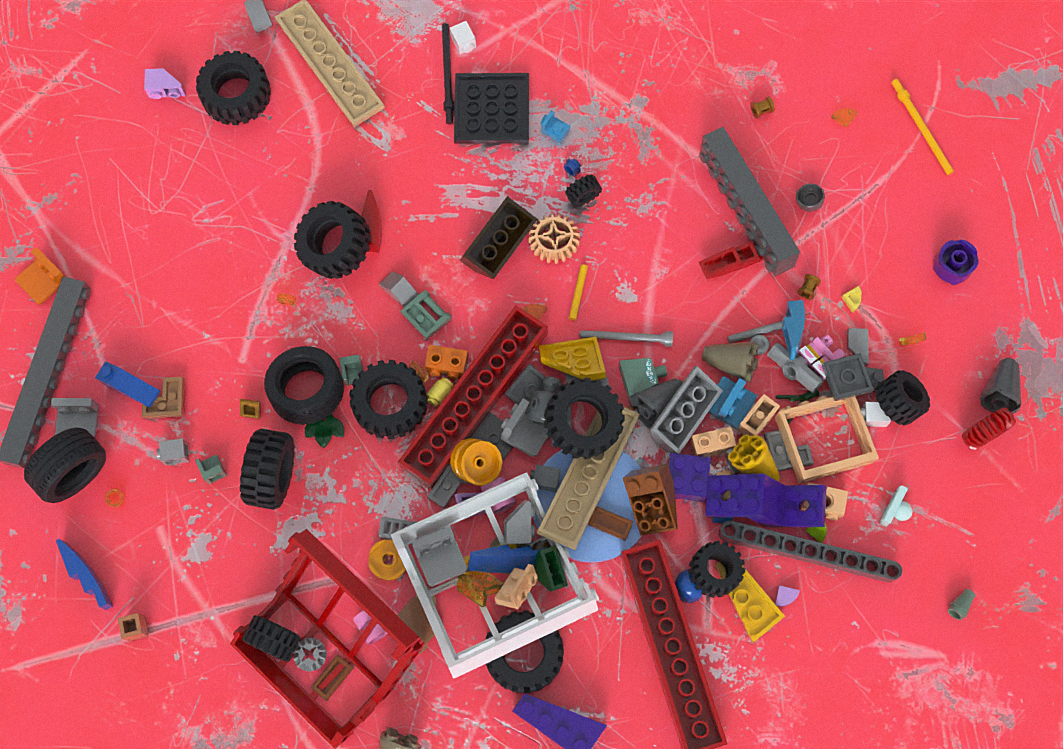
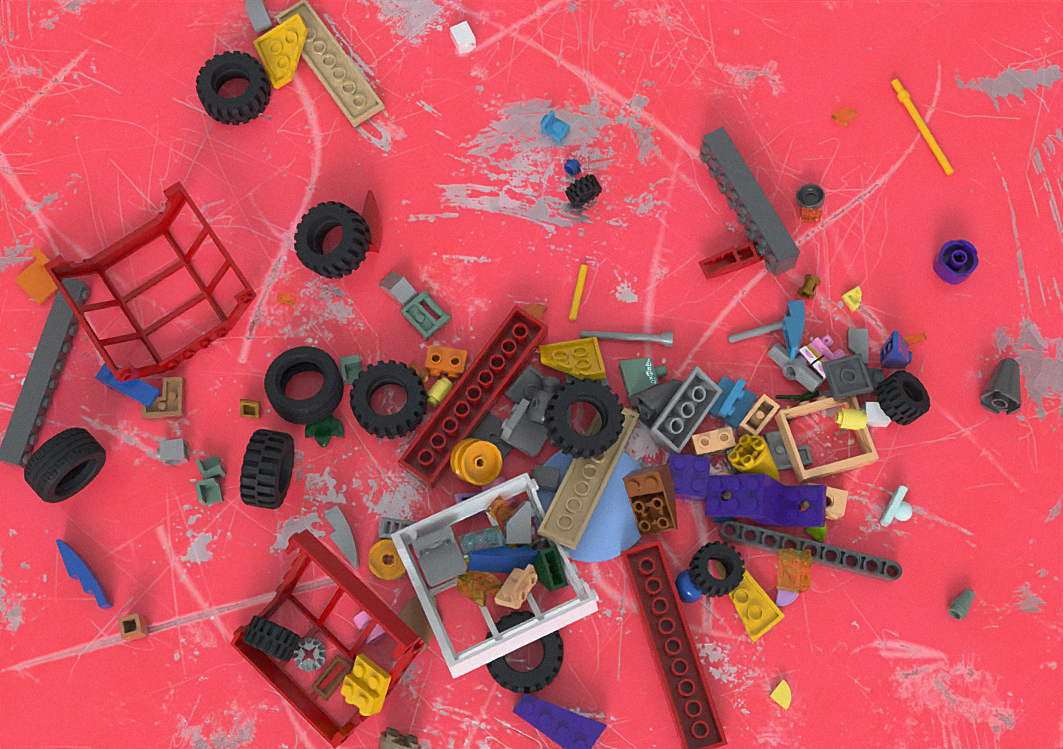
(76, 413): light grey bracket -> none
(116, 504): bush -> none
(160, 84): lavender slope -> none
(176, 198): none -> red window
(209, 491): none -> sand green panel
(282, 49): none -> yellow plate
(343, 536): none -> light grey slope
(366, 686): none -> yellow plate
(445, 488): light grey hinge -> none
(448, 104): black bar -> none
(480, 540): none -> clear light blue bracket
(491, 108): black plate -> none
(498, 239): dark brown slope -> none
(499, 510): none -> clear orange plate
(536, 240): light nougat gear -> none
(610, 523): dark orange tile -> none
(733, 358): dark tan cone -> none
(762, 107): pearl gold bush -> none
(763, 343): light grey tile -> none
(782, 694): none -> light yellow tile
(794, 570): none -> clear yellow bracket
(810, 215): none -> clear orange plate
(851, 419): none -> light yellow brick
(895, 352): none -> blue slope
(988, 428): red gear -> none

